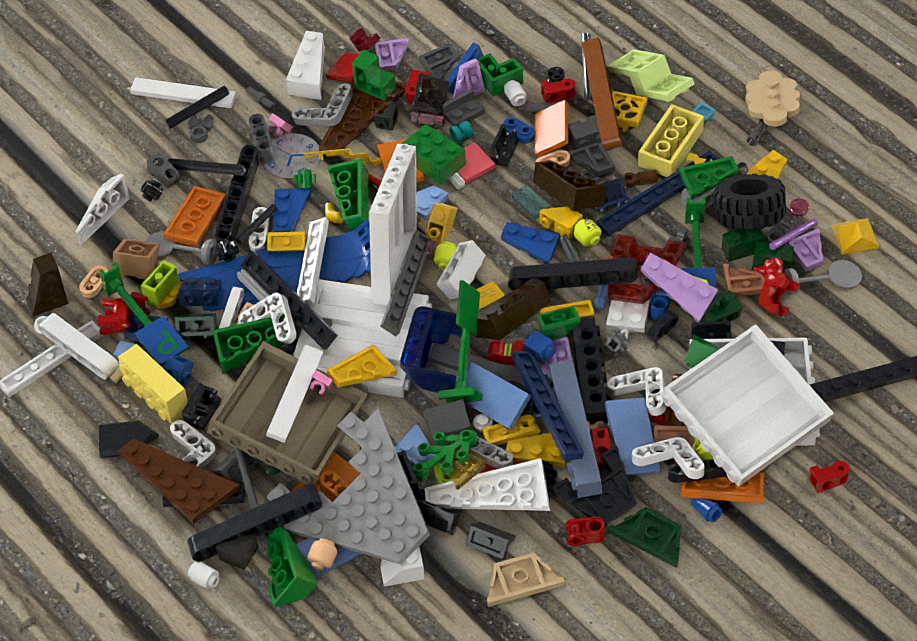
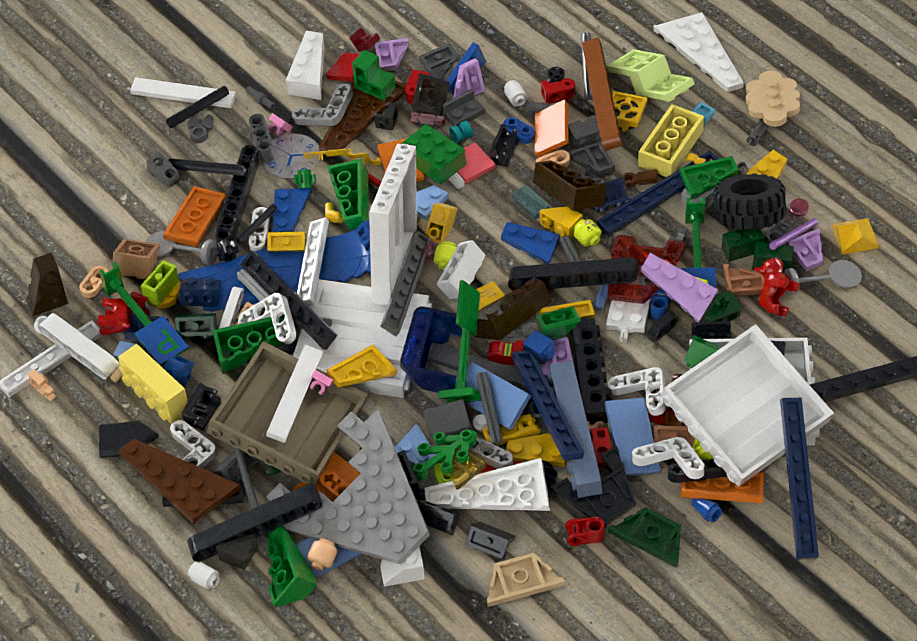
(40, 382): none -> light nougat plate
(106, 203): white wedge -> none
(151, 190): black gear -> none
(489, 408): none -> dark grey axle
(497, 75): green brick -> none
(613, 345): dark grey gear -> none
(699, 44): none -> white wing
(799, 478): none -> dark blue plate
(829, 476): red leg -> none

